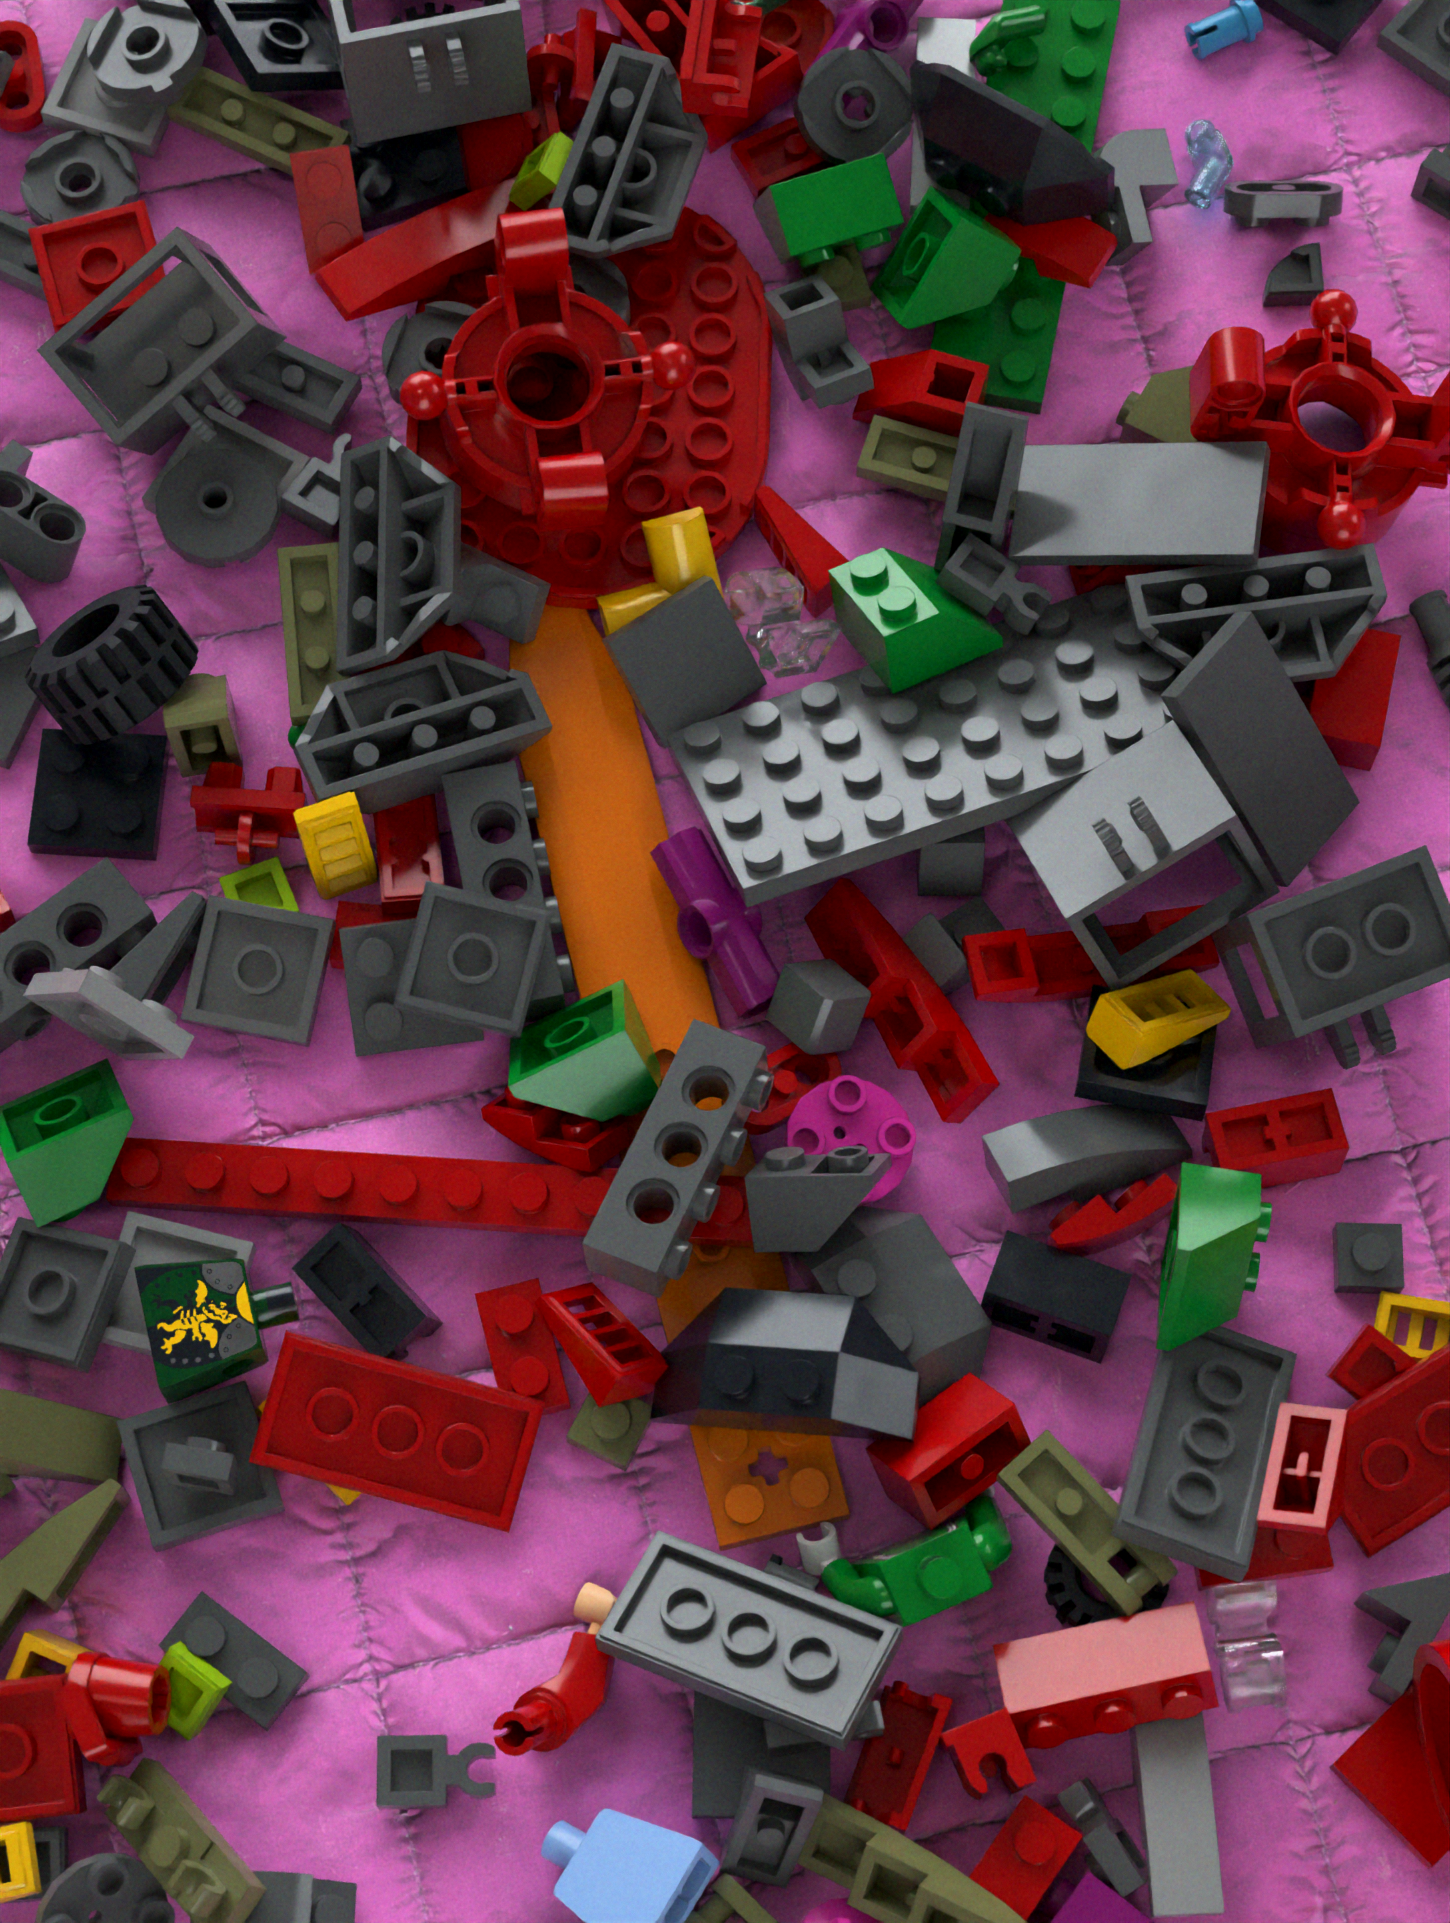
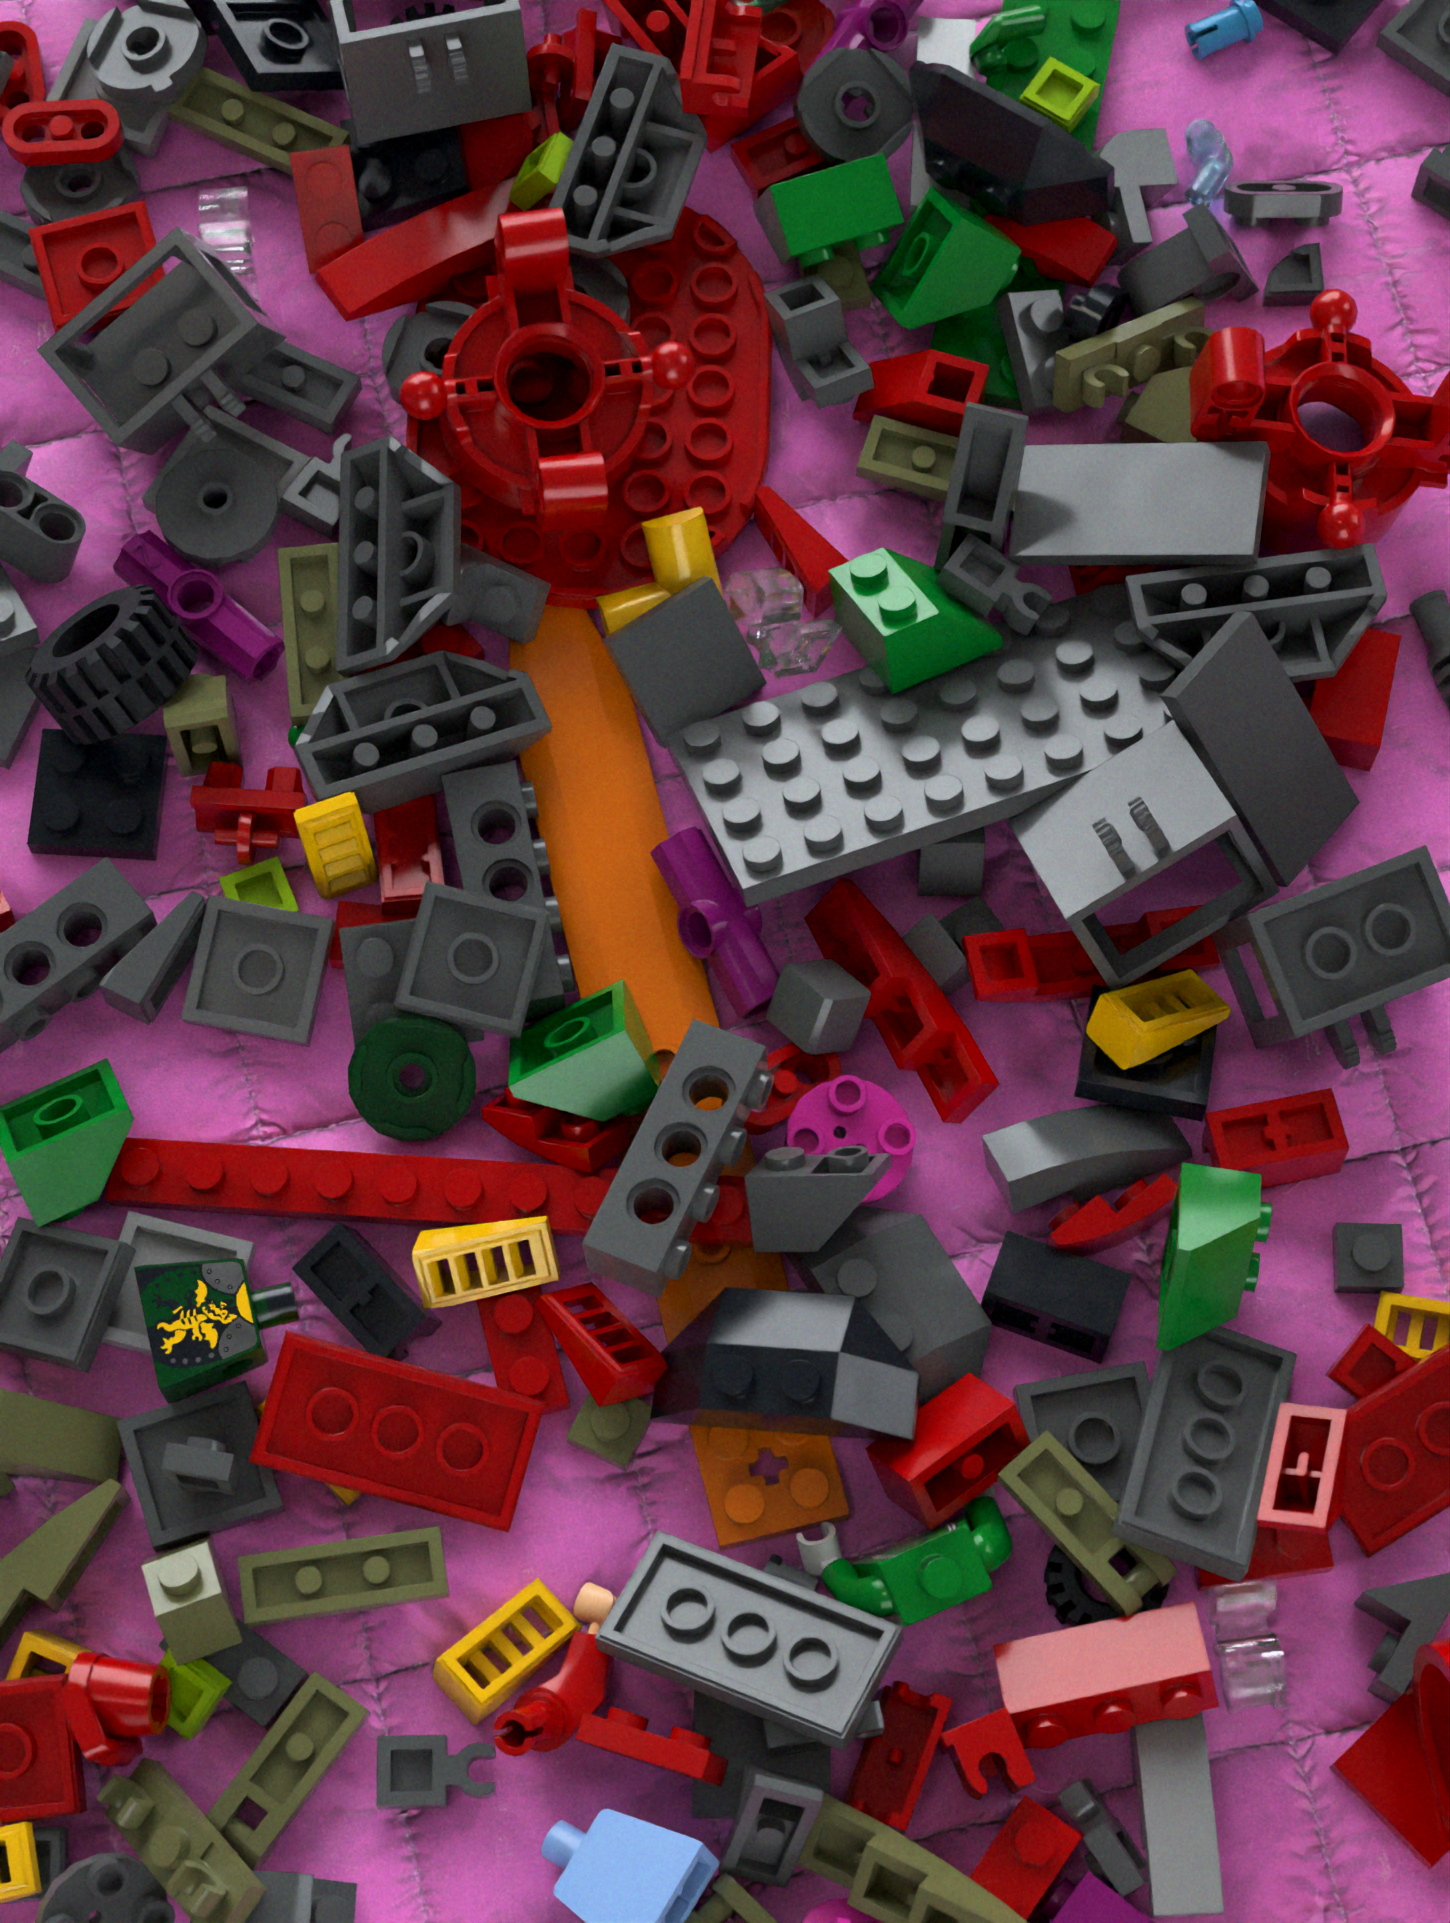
(65, 132): none -> red plate
(100, 1009): light grey plate -> none
(191, 1600): none -> olive slope
(223, 628): none -> magenta piece
(230, 231): none -> clear leg
(287, 1767): none -> olive plate
(343, 1577): none -> olive plate
(404, 1110): none -> dark green plate
(462, 1688): none -> yellow slope
(464, 1285): none -> yellow slope
(626, 1736): none -> red plate
(1033, 336): none -> dark grey plate
(1060, 94): none -> lime tile
(1091, 1417): none -> dark grey plate
(1095, 311): none -> black plate
(1129, 355): none -> olive plate
(1192, 263): none -> dark grey tile

